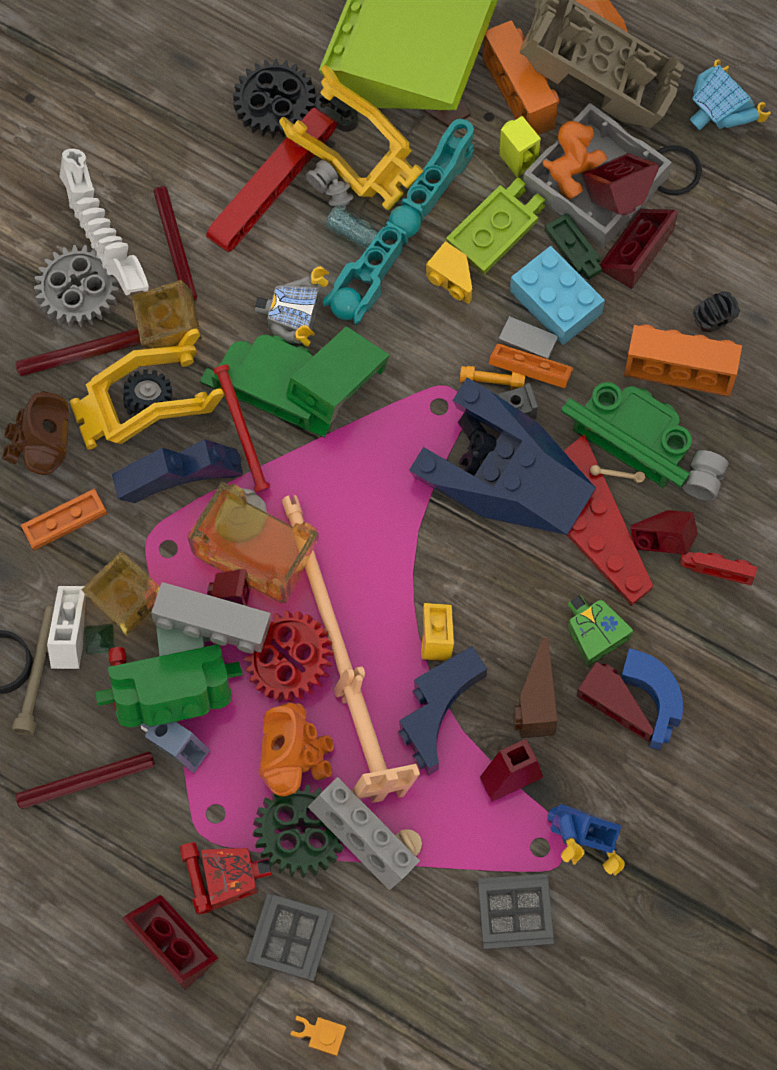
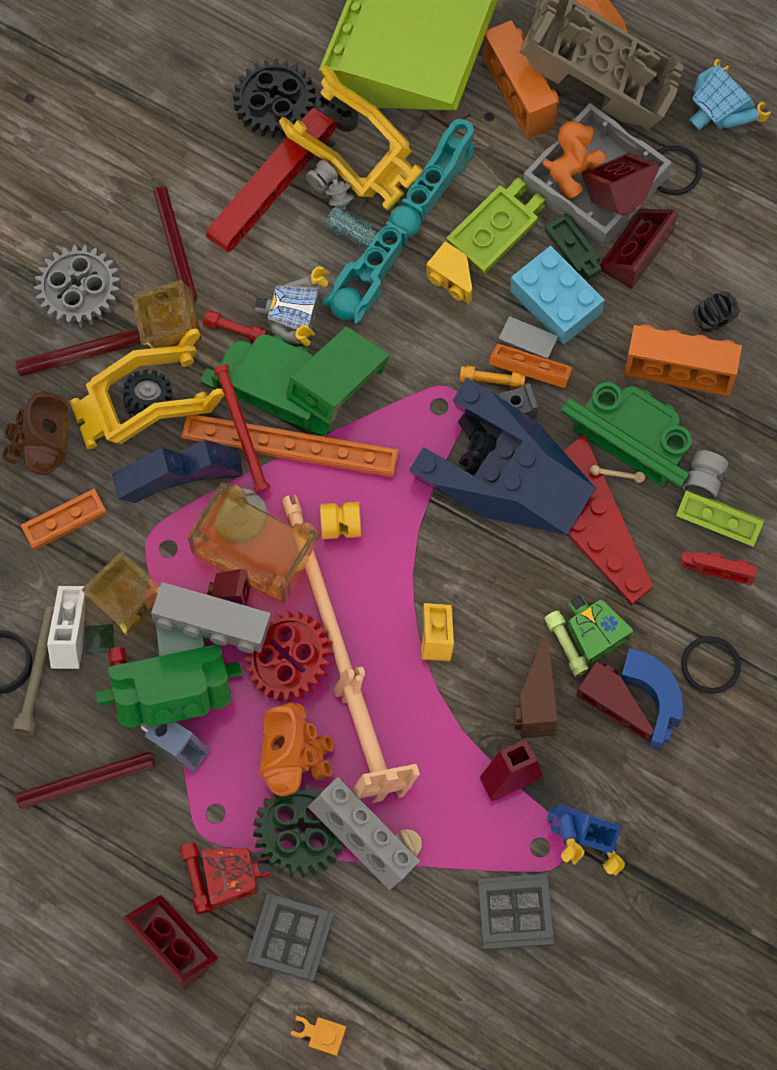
(97, 228): white piece -> none
(214, 321): none -> red bar
(295, 446): none -> orange tile
(340, 520): none -> yellow wheel
(438, 692): dark blue arch -> none
(519, 145): neon yellow brick -> none
(577, 664): none -> yellowish green bar
(666, 532): dark red slope -> none
(705, 689): none -> black tyre
(720, 517): none -> lime plate

